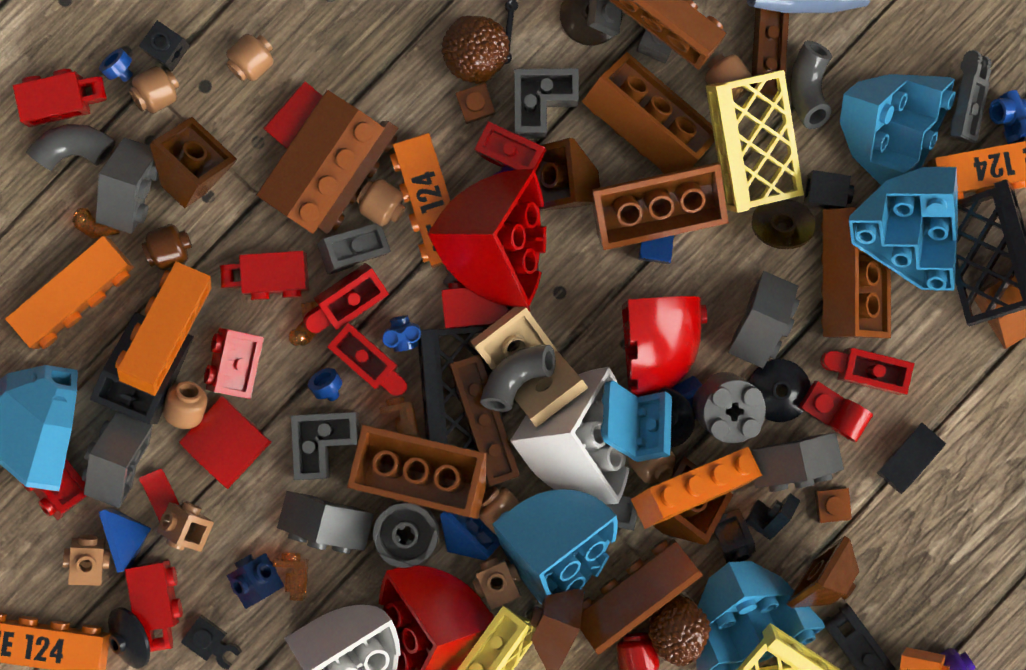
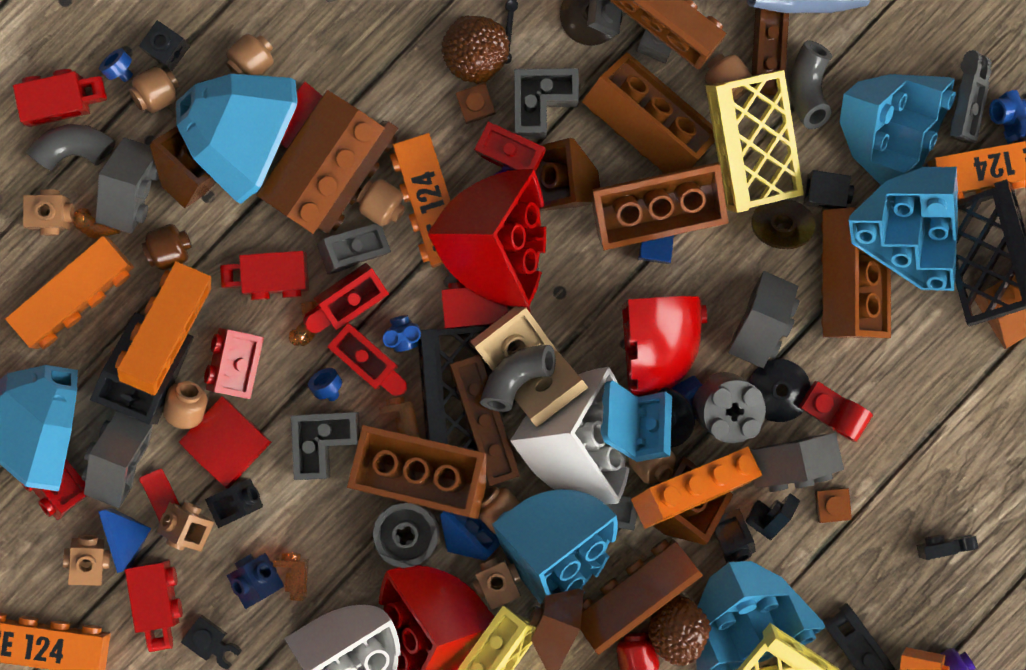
(47, 212): none -> medium nougat brick
(128, 638): black dish -> none
(234, 503): none -> black bracket
(236, 127): none -> dark azure brick
(324, 523): dark grey brick -> none
(827, 577): reddish brown slope -> none
(869, 370): red brick -> none
(911, 458): black slope -> none
(938, 546): none -> black plate

